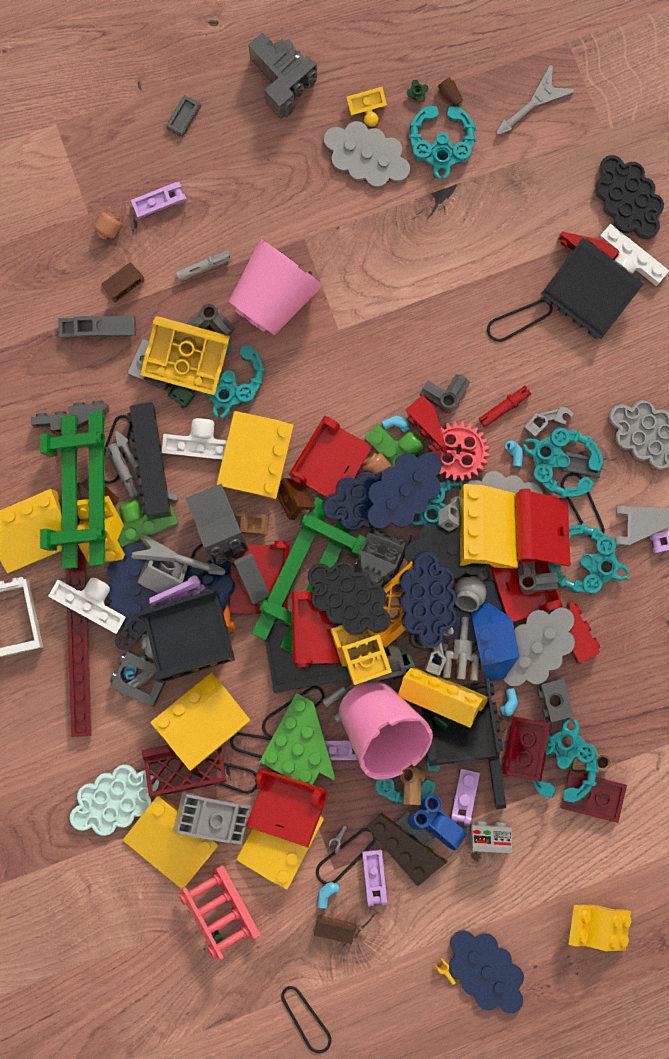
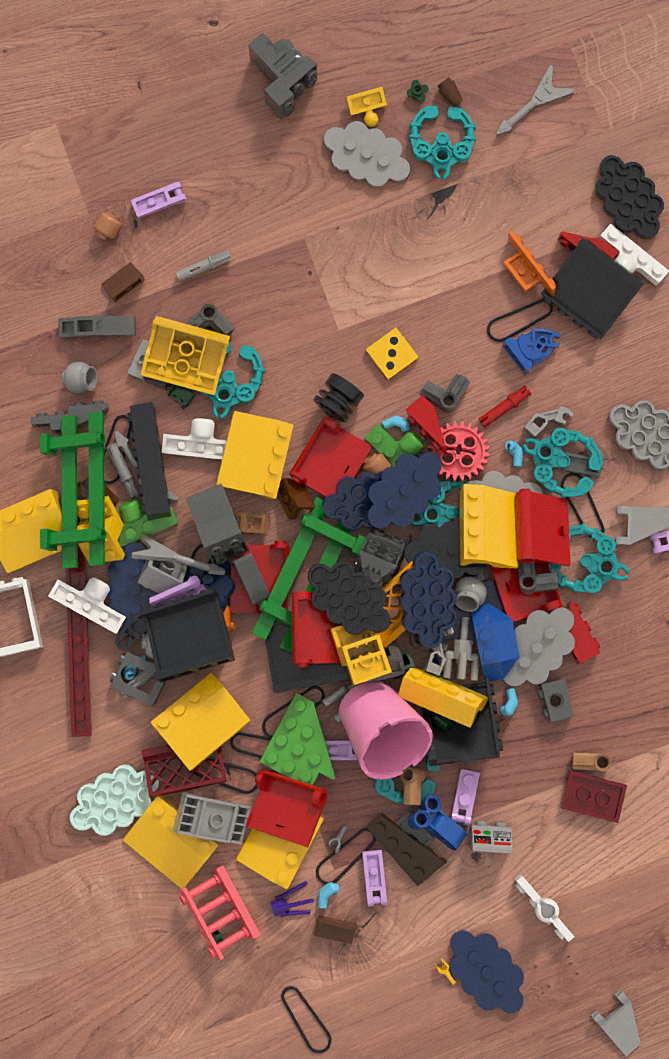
(79, 377): none -> light grey piece
(183, 115): dark grey tile -> none
(272, 289): bright pink cone -> none
(281, 906): none -> dark purple plant
(338, 398): none -> black wheel
(392, 353): none -> yellow tile
(450, 515): light grey piece -> none
(497, 783): black beam -> none
(525, 269): none -> orange bracket
(527, 749): dark red plate -> none
(528, 348): none -> blue piece
(544, 908): none -> white plate
(565, 756): teal piece -> none
(600, 927): yellow bracket -> none
(620, 1025): none -> light grey flag

